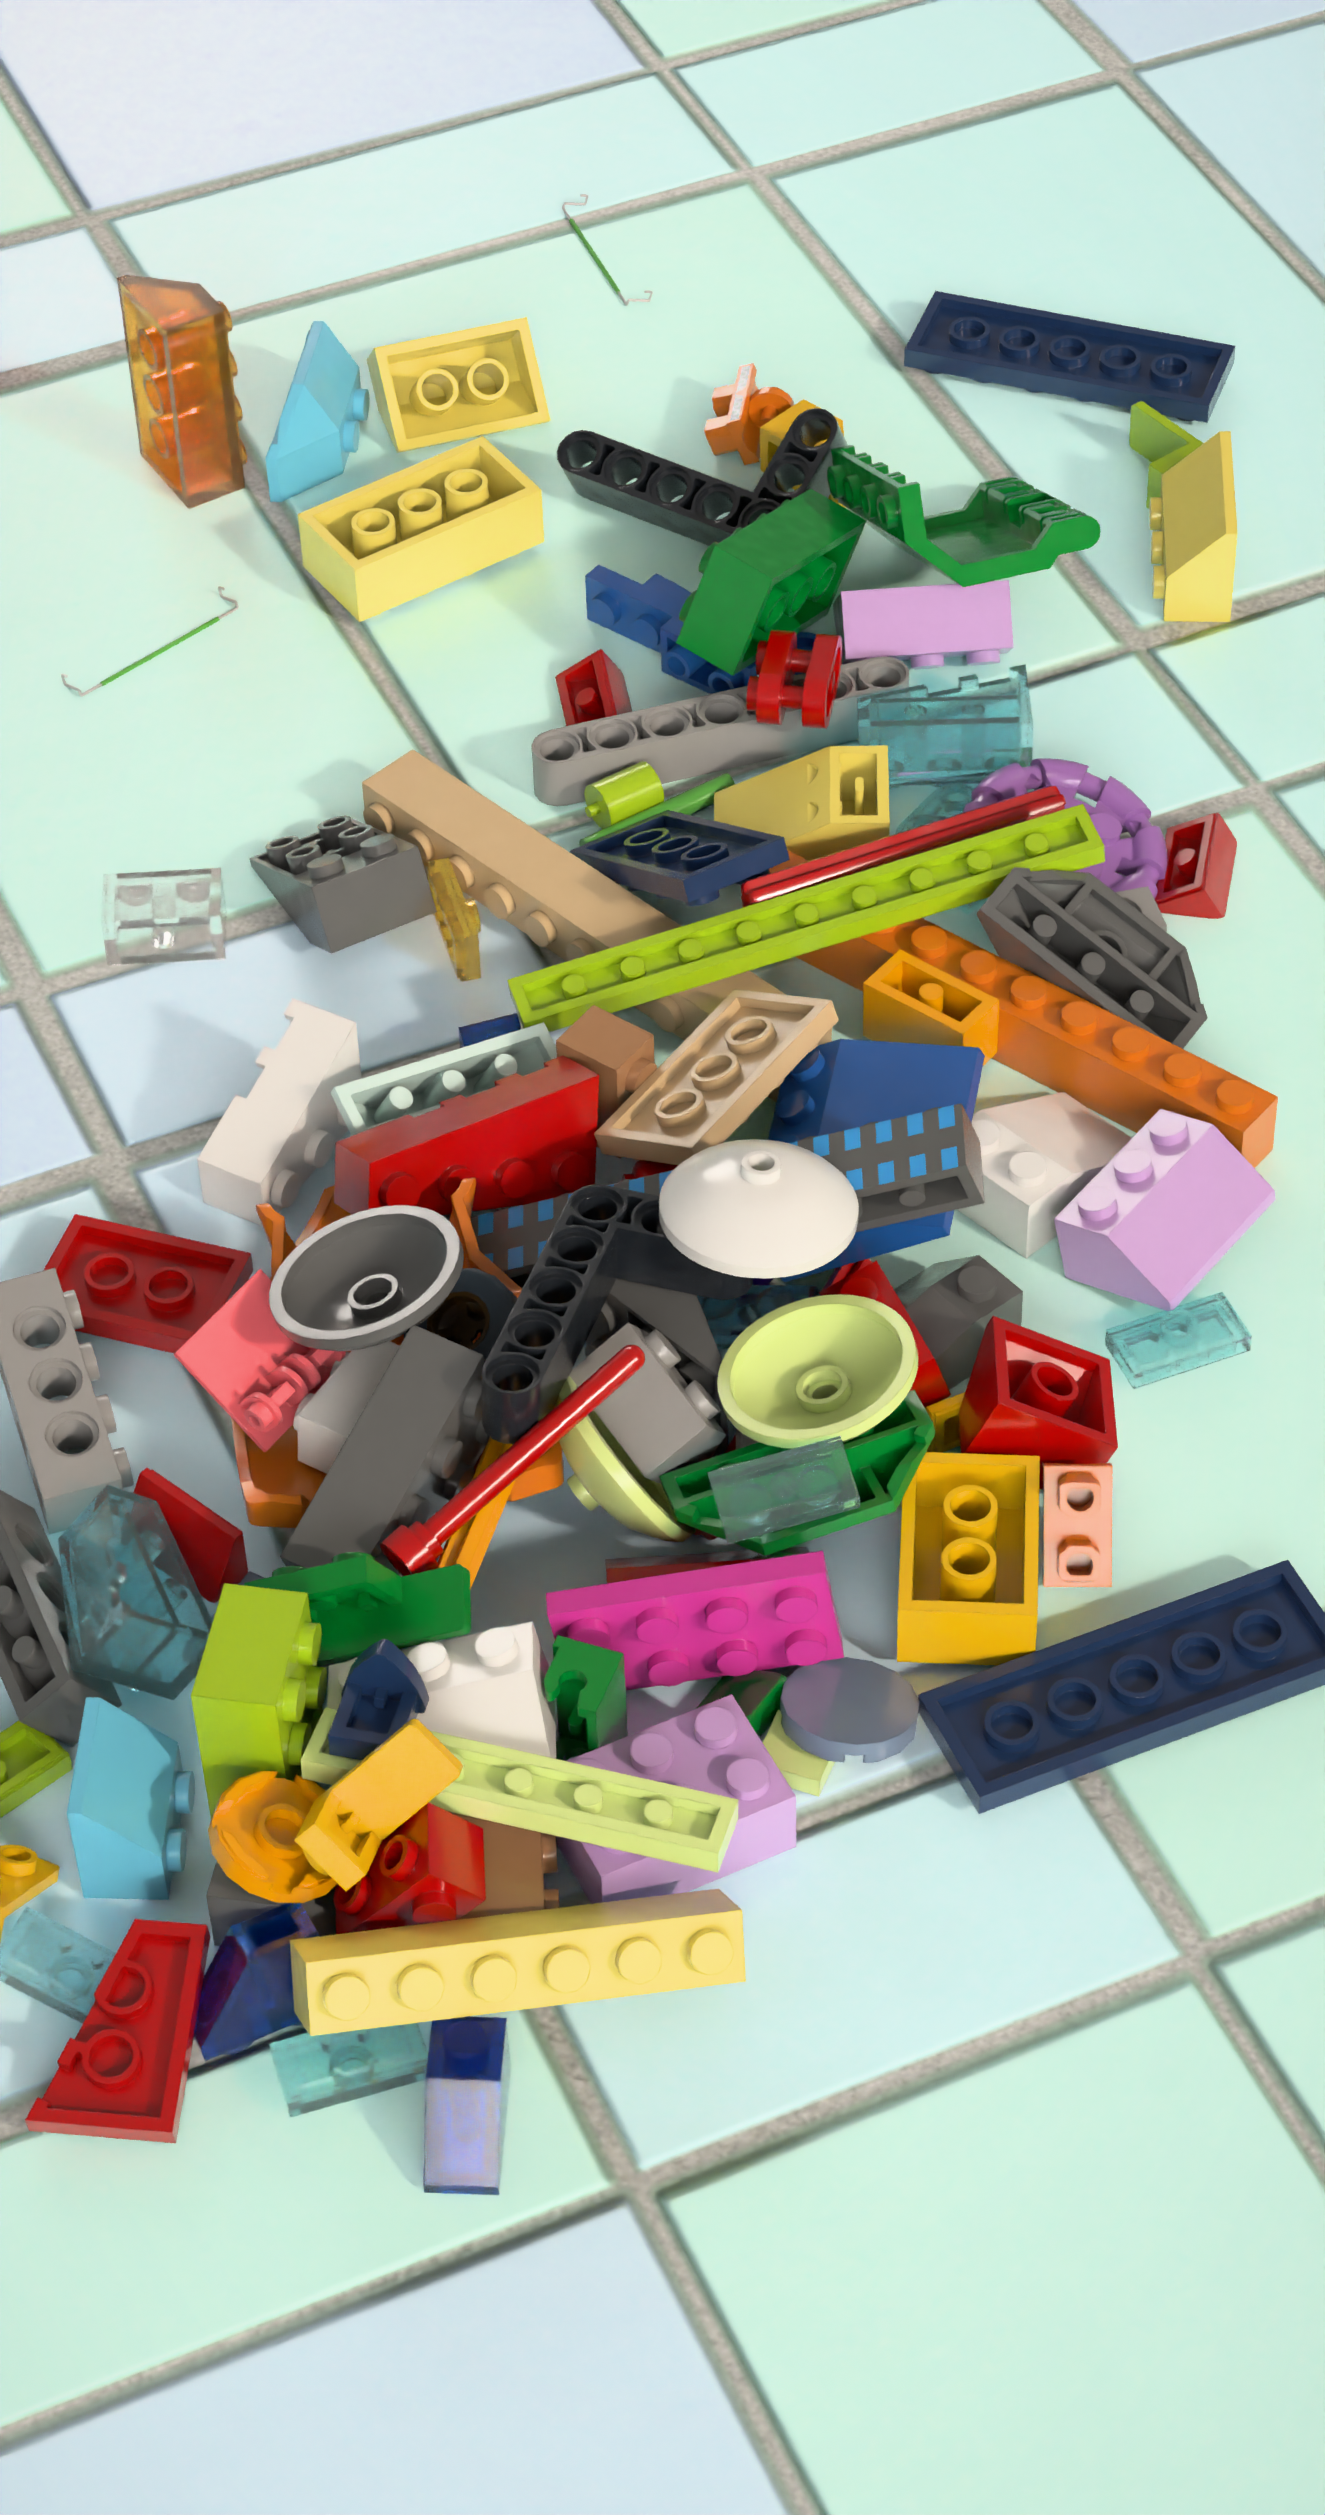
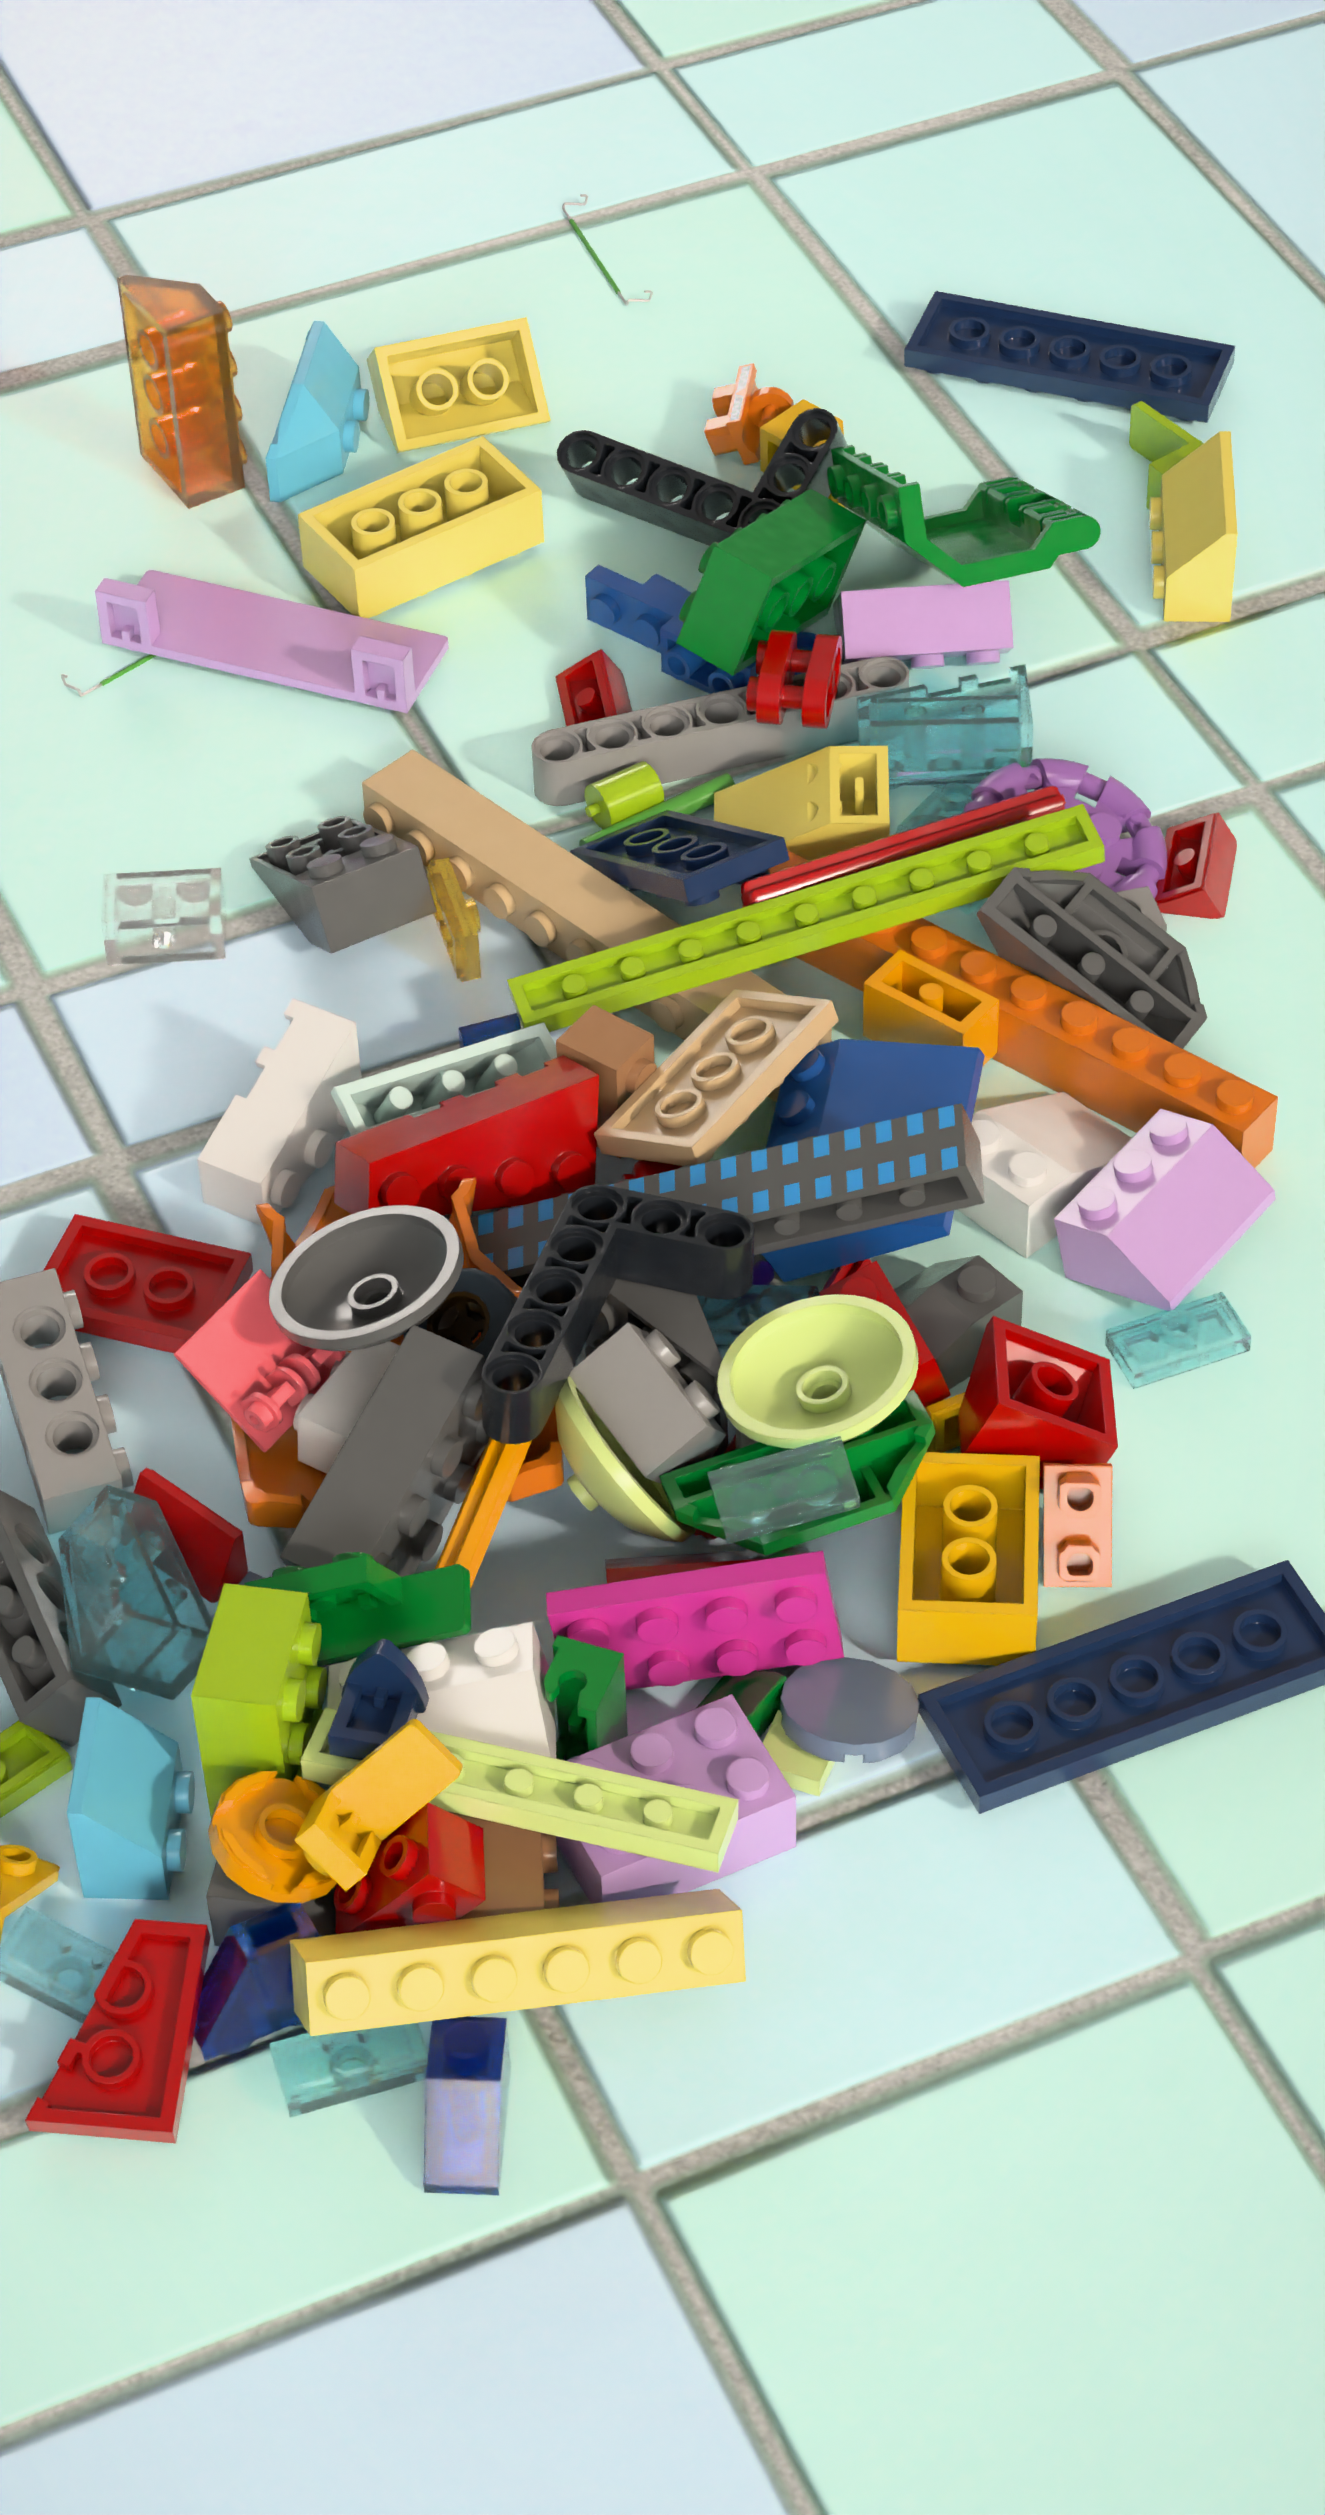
(269, 639): none -> lavender bracket
(419, 1546): red piece -> none
(758, 1209): white dish -> none

